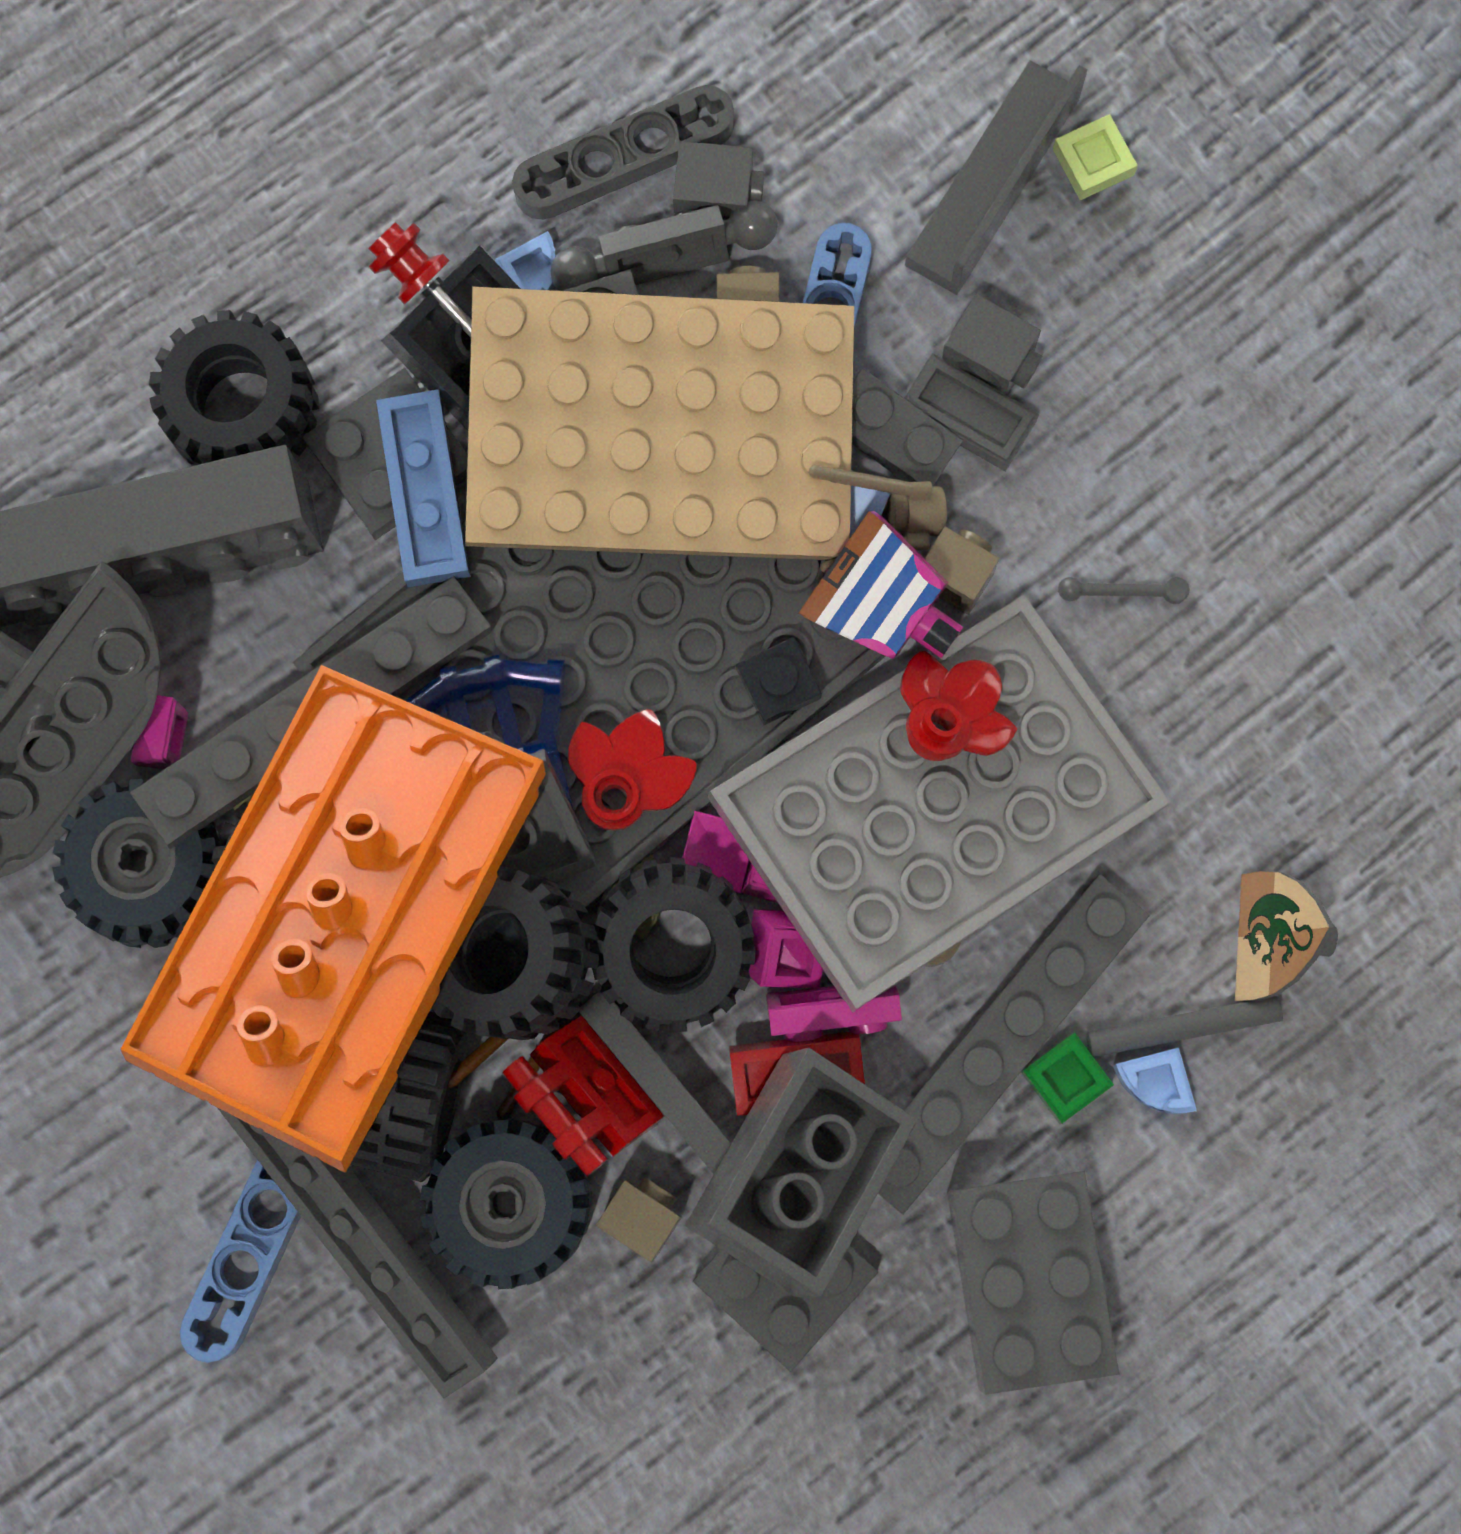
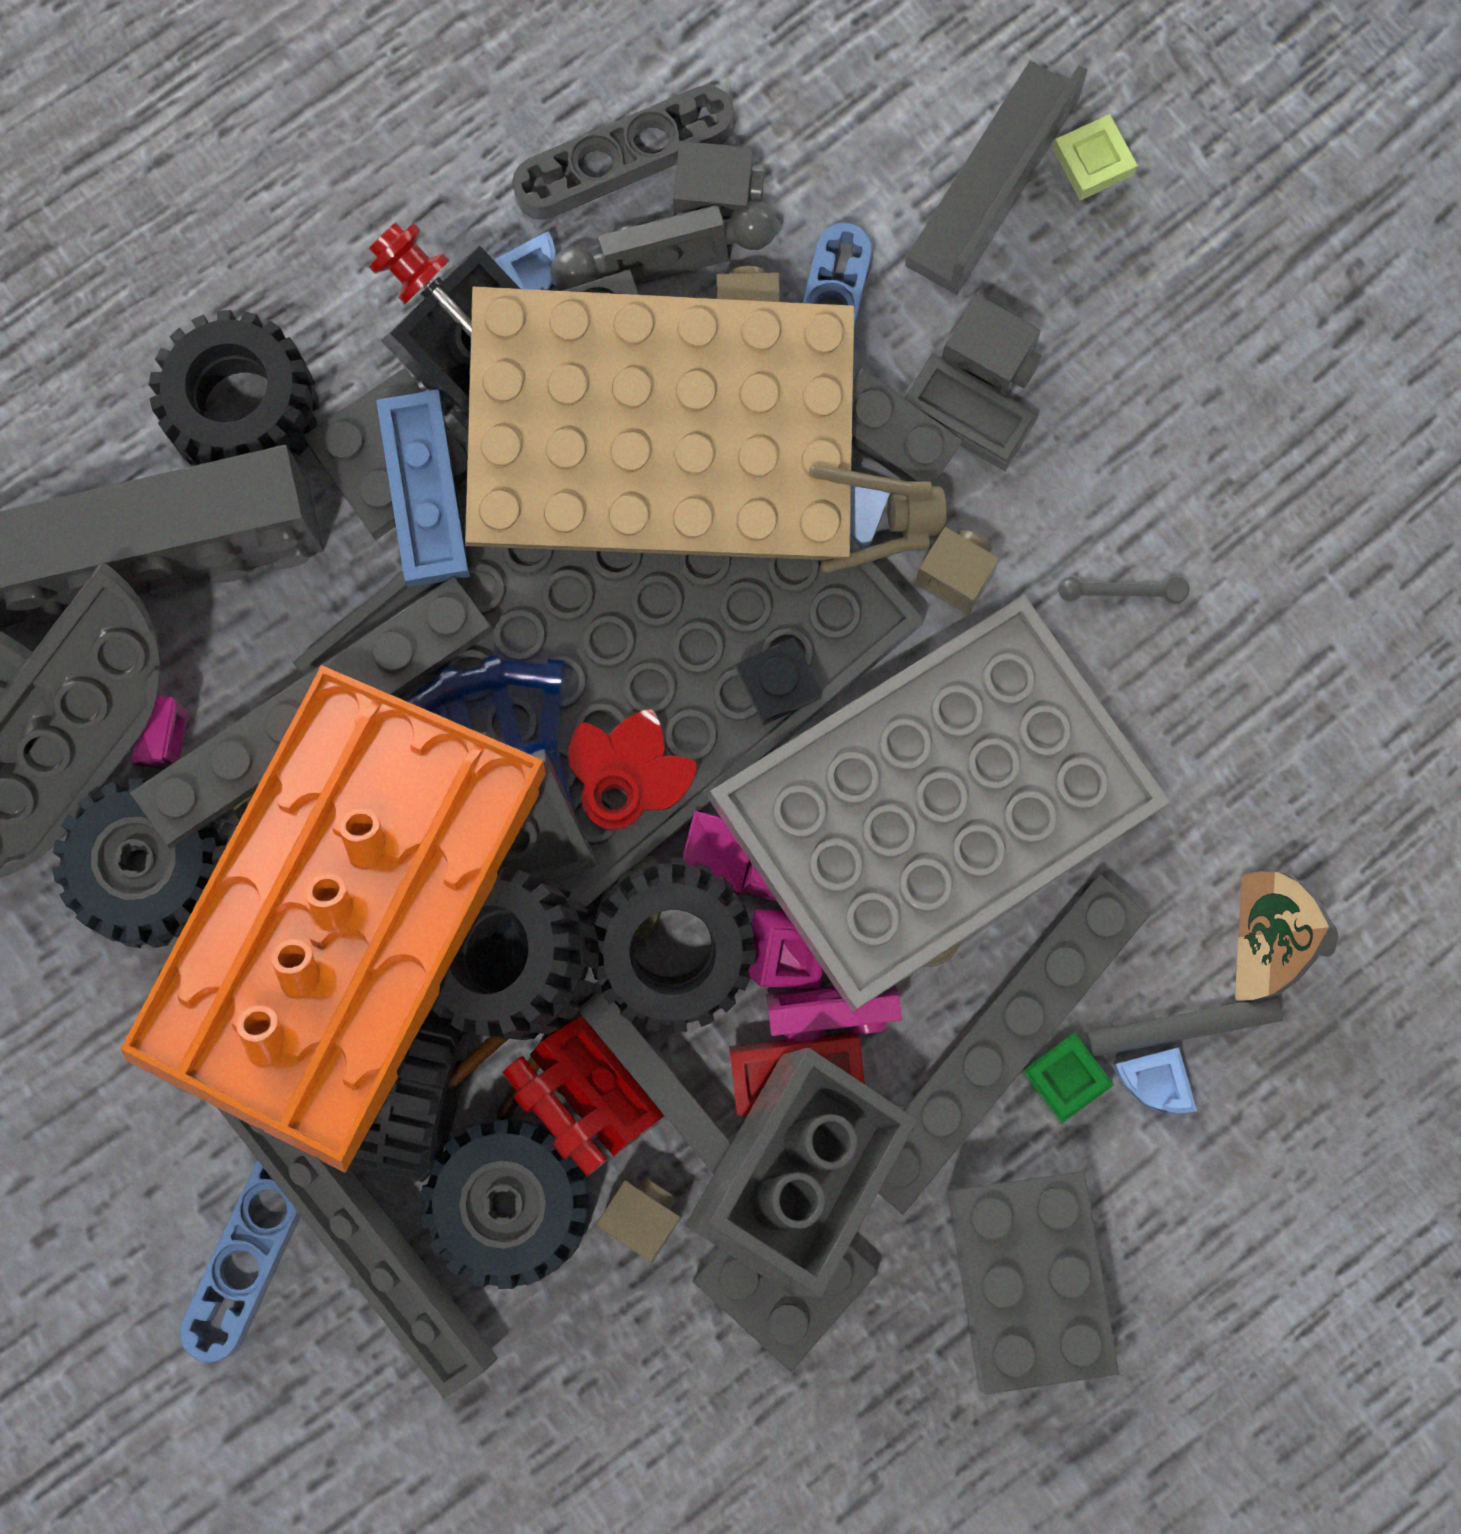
(882, 594): torso -> none
(958, 701): red plate -> none

